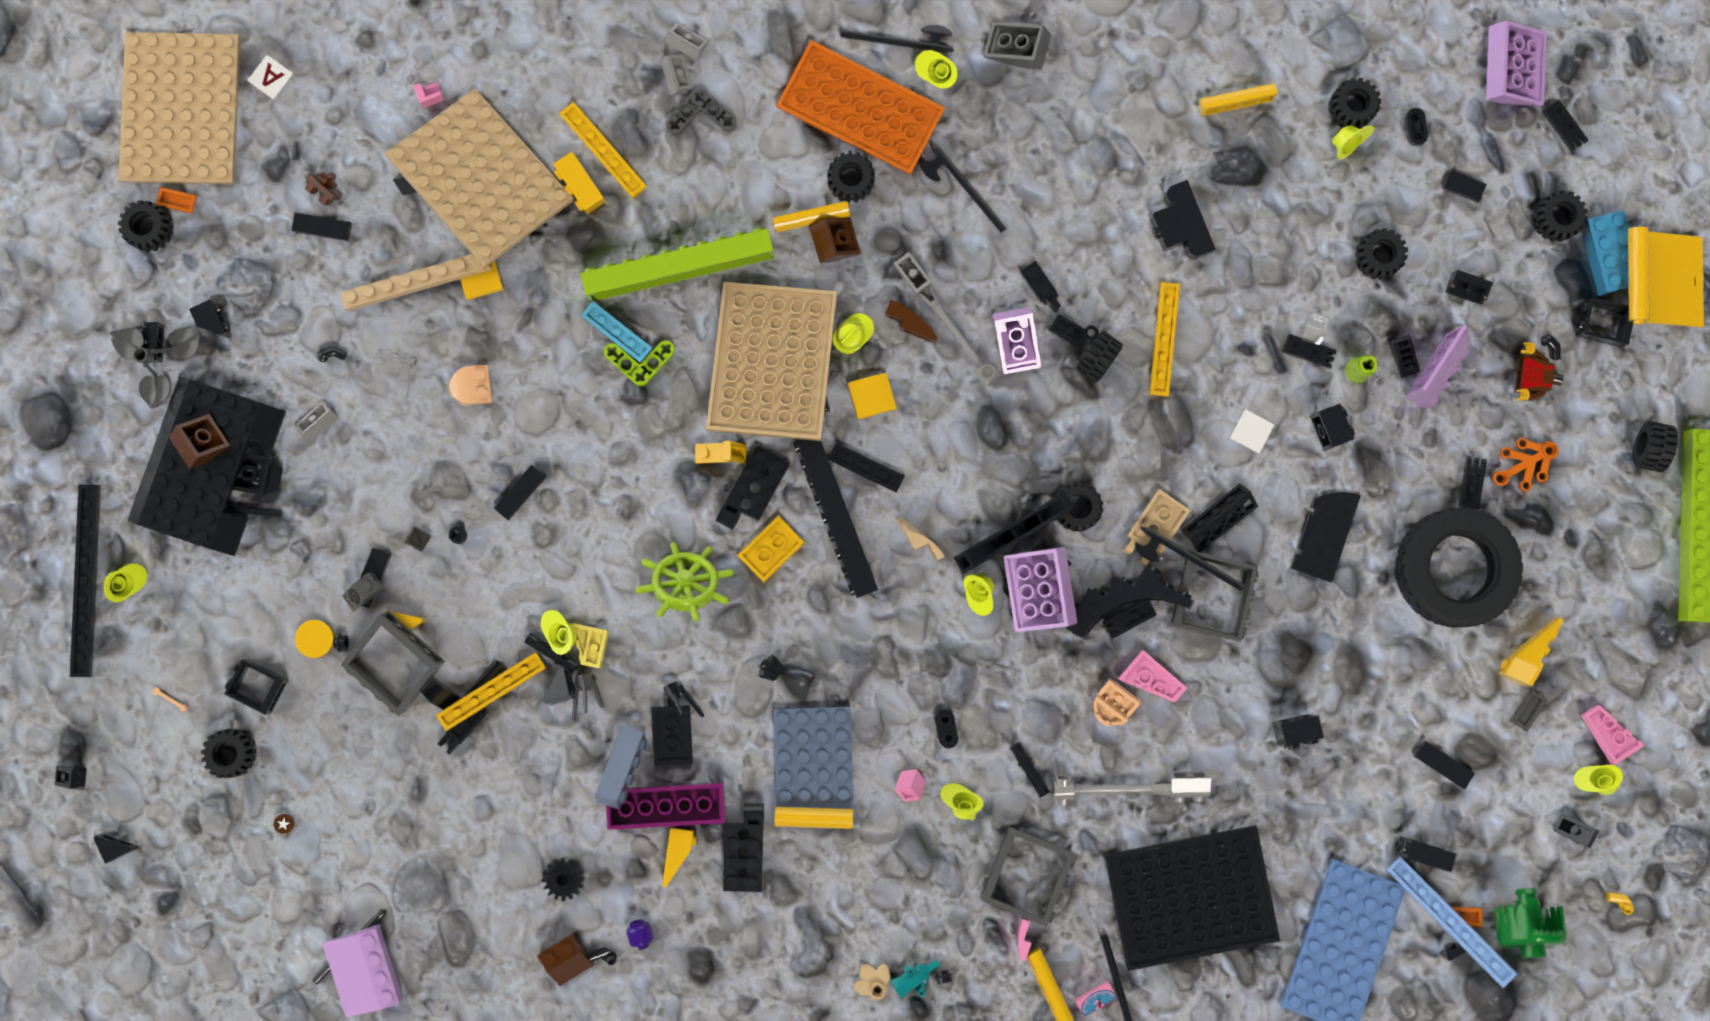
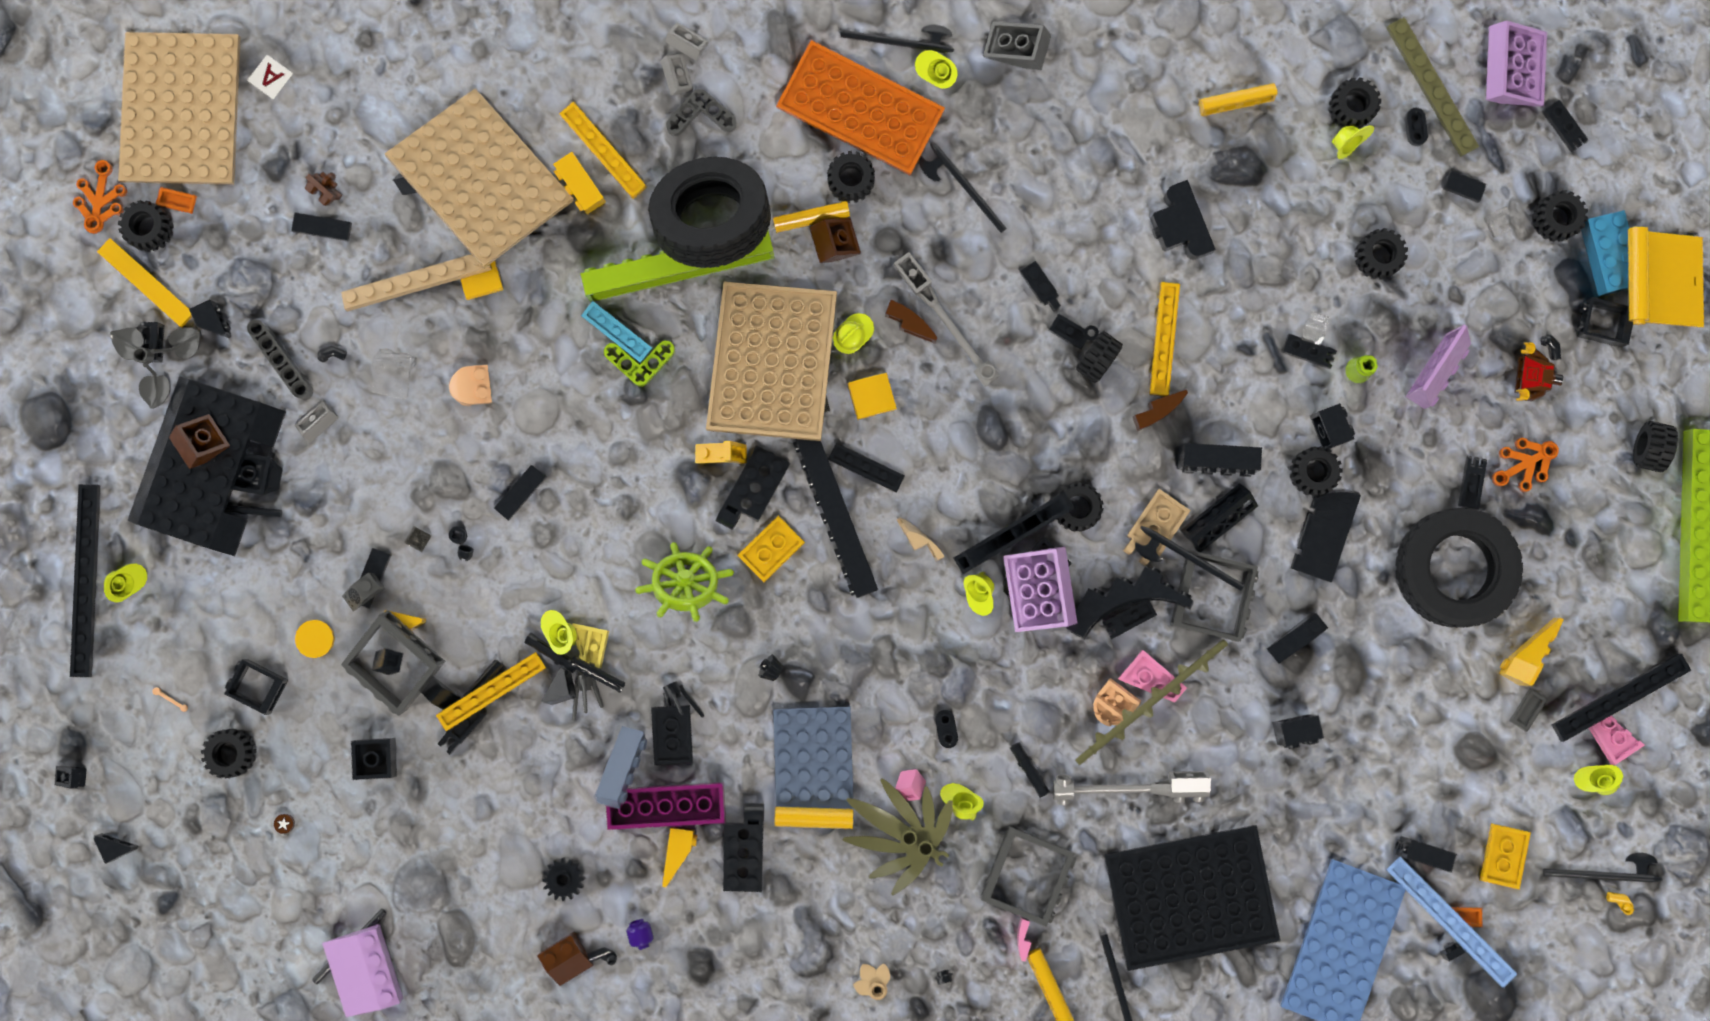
(98, 199): none -> orange plant
(145, 282): none -> yellow tile
(272, 355): none -> dark grey beam
(341, 642): black plate -> none
(373, 758): none -> black brick
(387, 661): none -> black panel
(429, 95): bright pink panel -> none
(465, 552): none -> black hinge
(590, 670): none -> black pin
(717, 244): none -> black tyre
(912, 978): teal piece -> none
(916, 841): none -> olive plant
(1016, 340): lavender slope -> none
(1095, 998): slope -> none
(1146, 708): none -> olive plant
(1158, 410): none -> reddish brown slope
(1219, 458): none -> black brick
(1252, 431): white sticker -> none
(1297, 637): none -> black slope
(1331, 467): none -> black tyre
(1398, 358): black slope -> none
(1432, 87): none -> olive plate
(1444, 765): black tile -> none
(1468, 287): black hinge -> none
(1505, 856): none -> yellow tile
(1530, 926): green piece -> none
(1575, 830): black slope -> none
(1621, 697): none -> black plate
(1641, 861): none -> black piece

